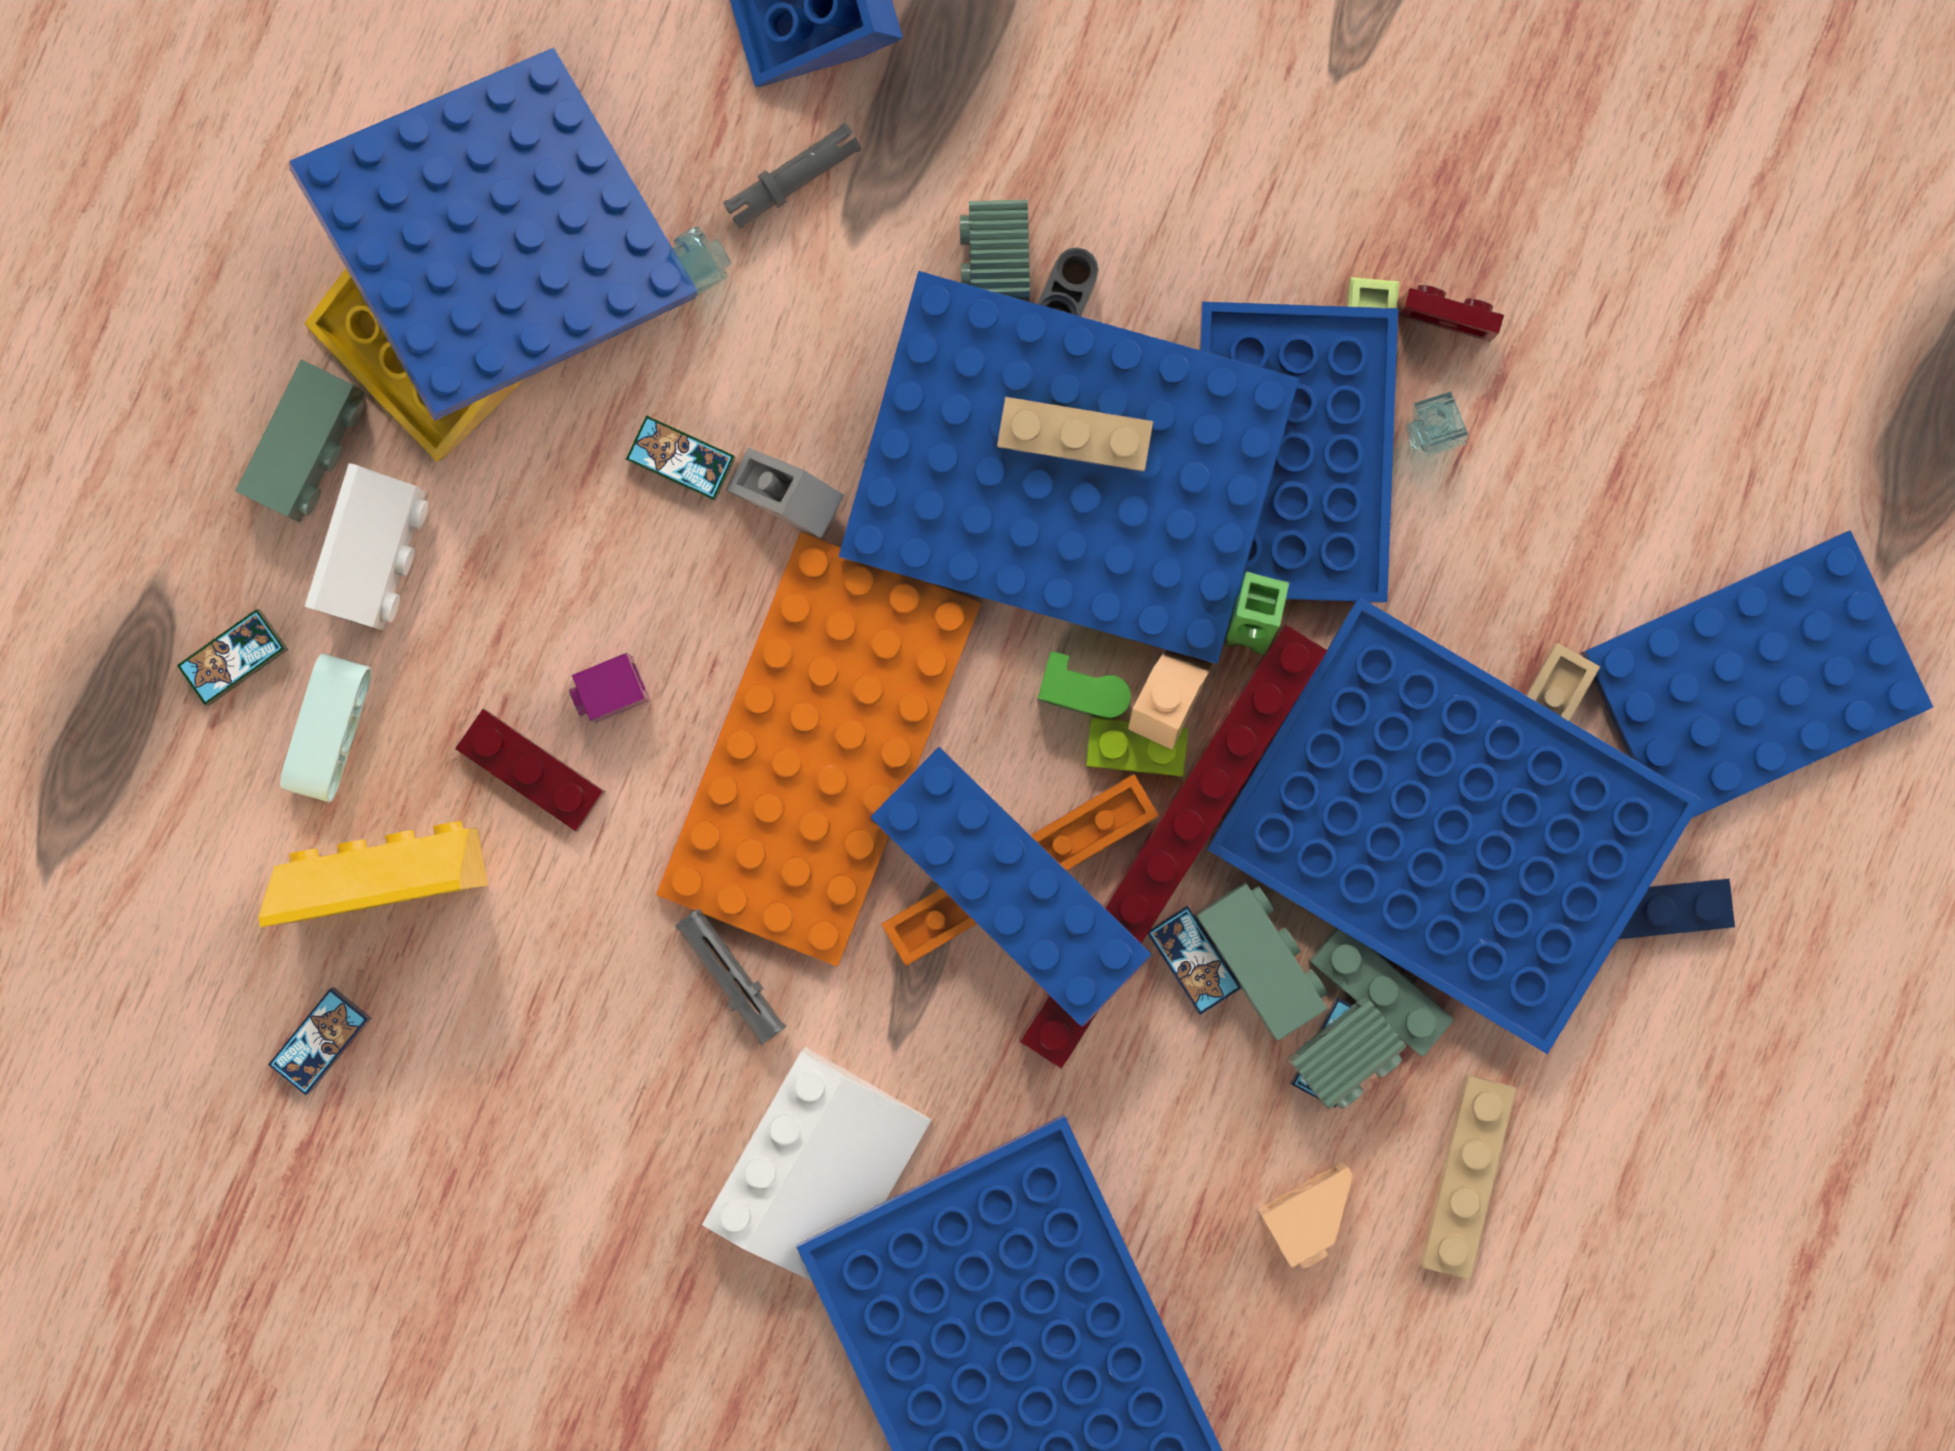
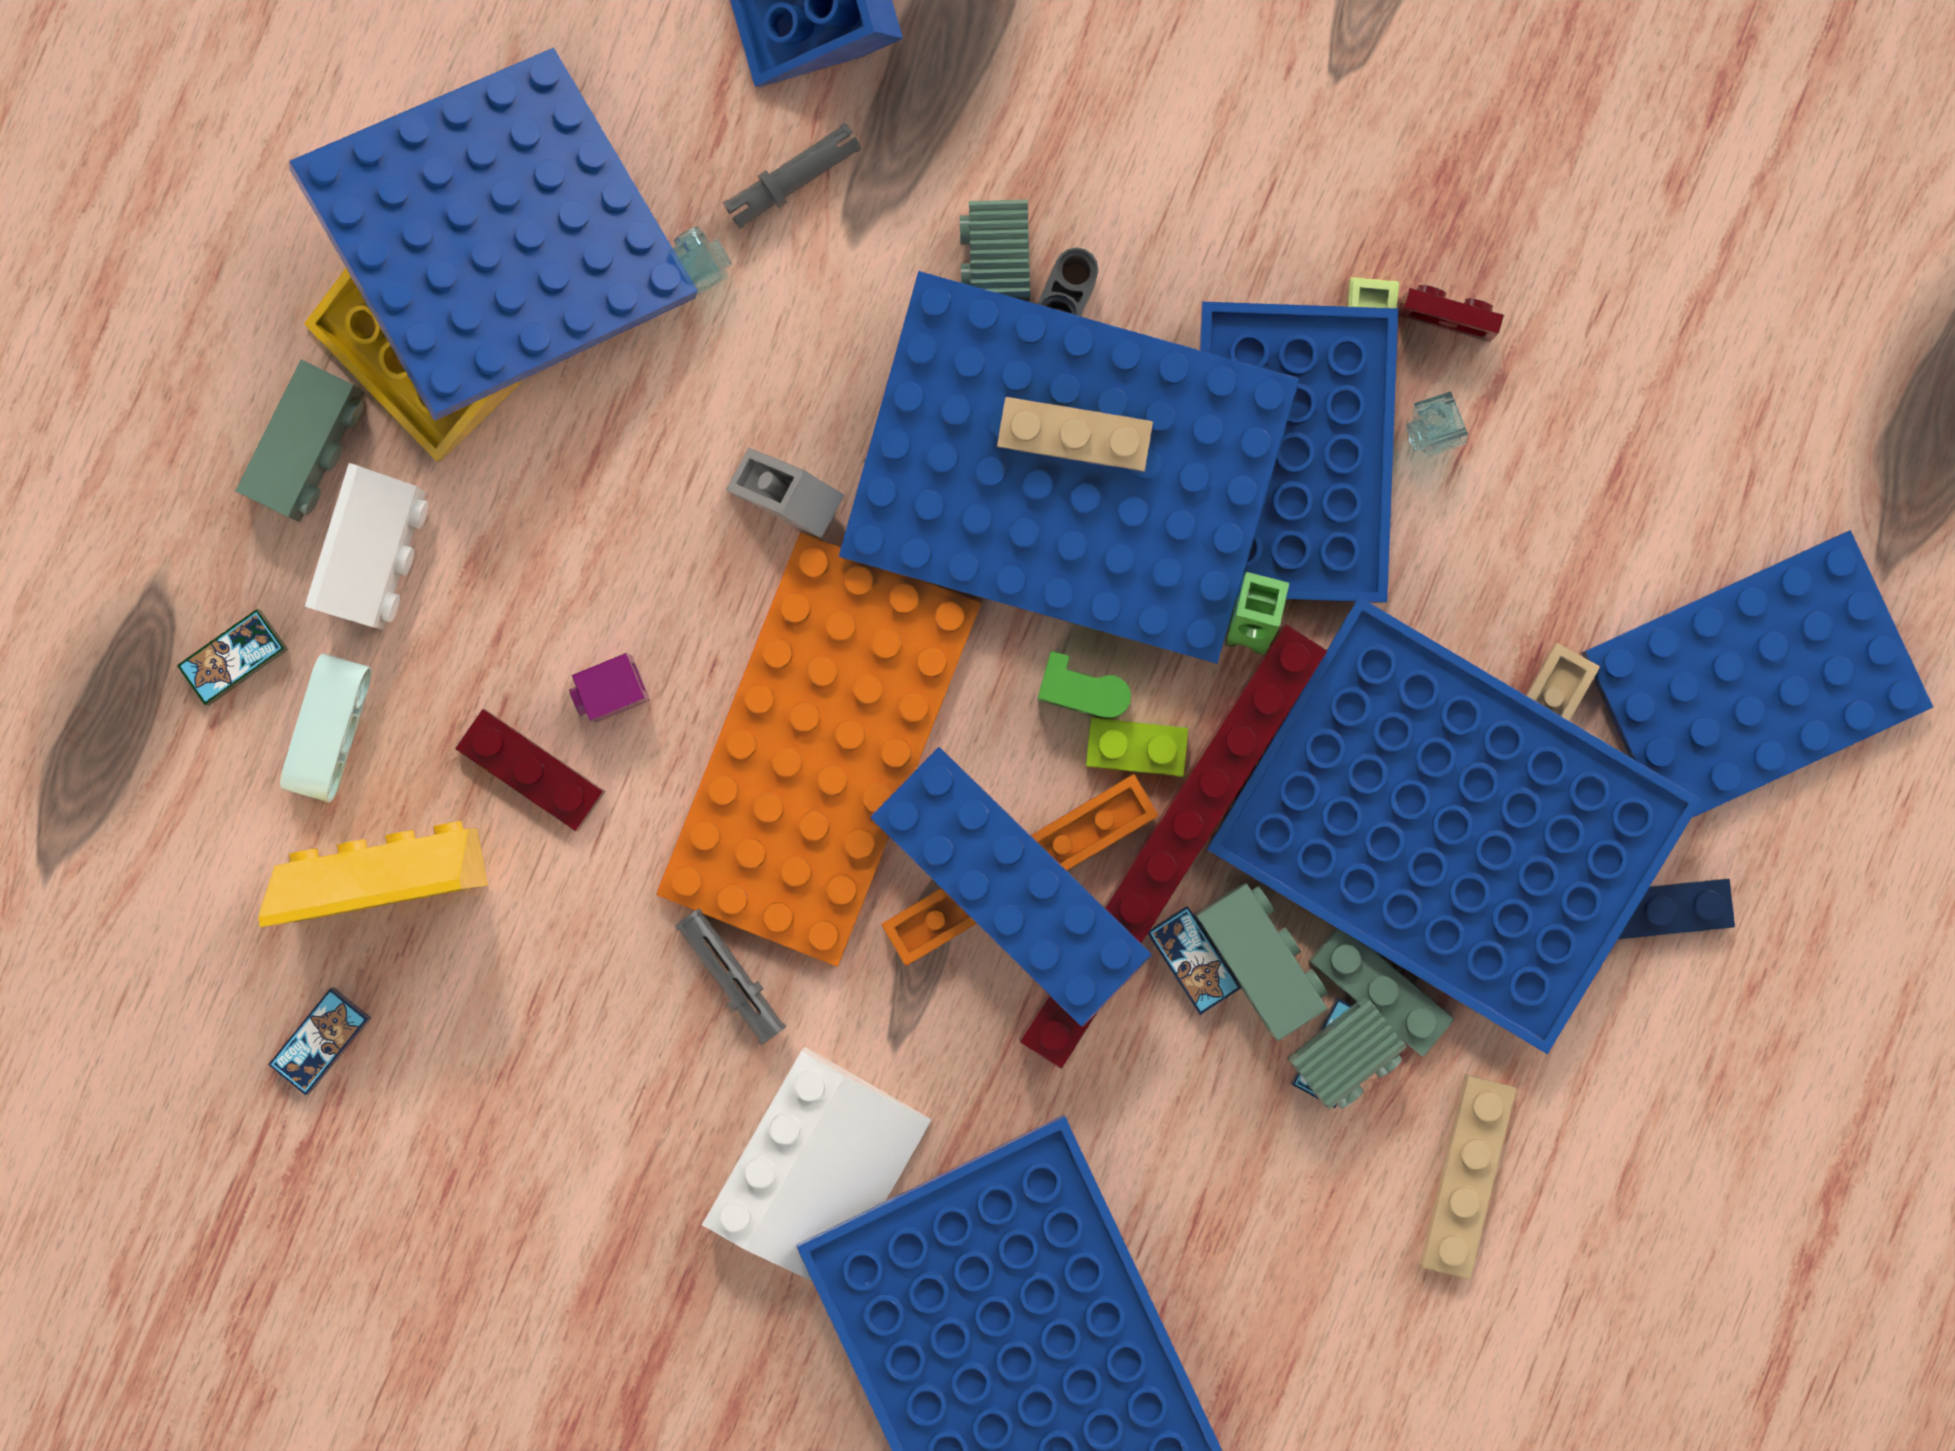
(680, 458): tile -> none
(1169, 697): light nougat slope -> none
(1309, 1216): light nougat slope -> none

